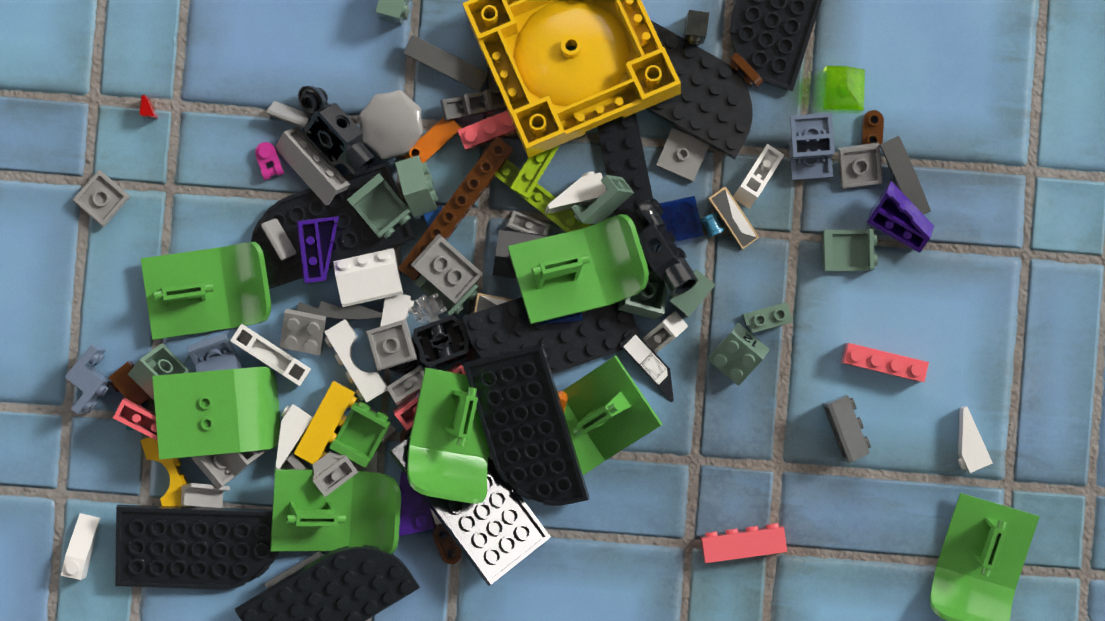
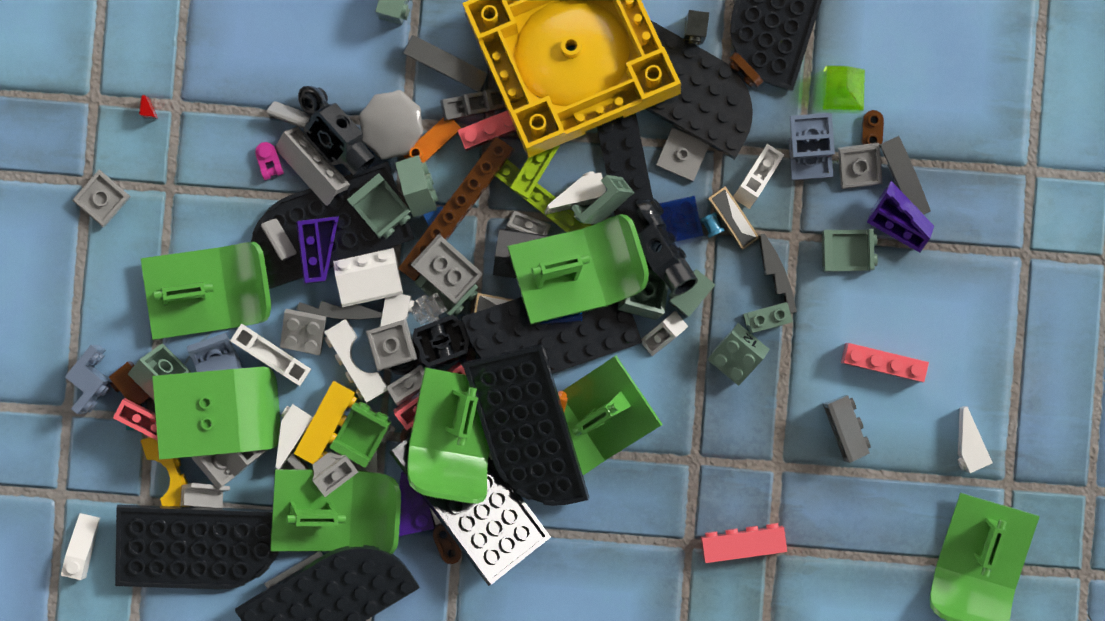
(649, 362): sticker -> none
(773, 266): none -> dark grey slope

